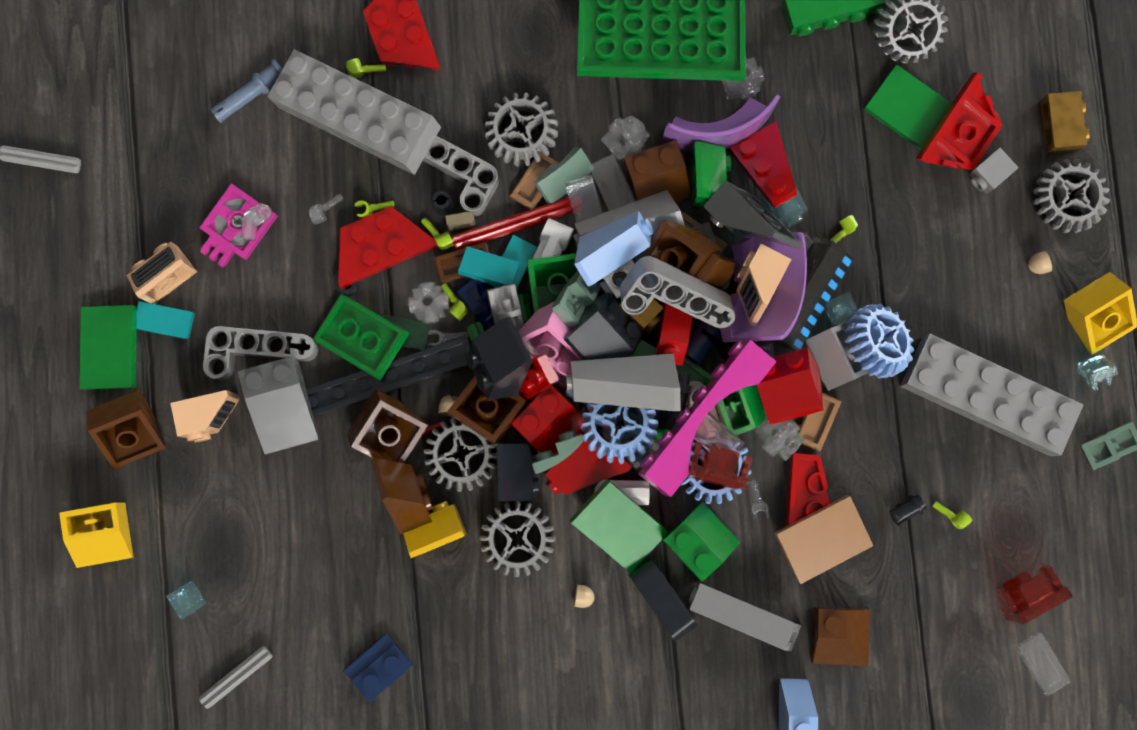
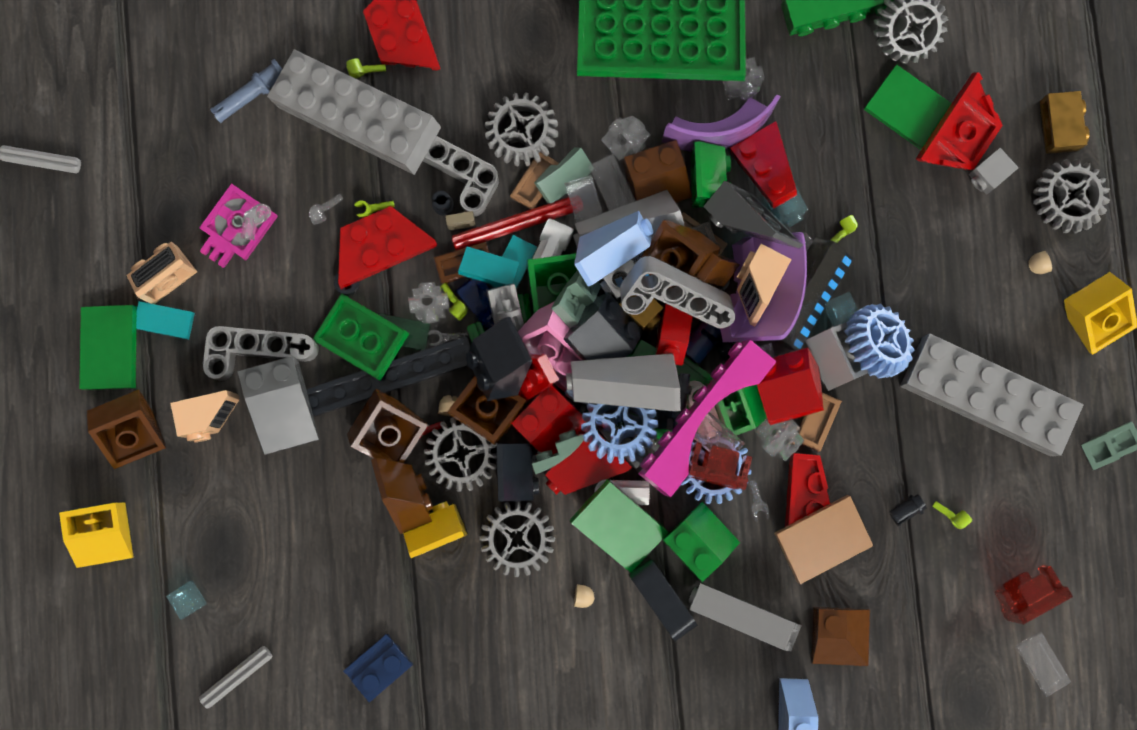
(443, 240): lime hand -> none
(1097, 370): clear light blue tile -> none

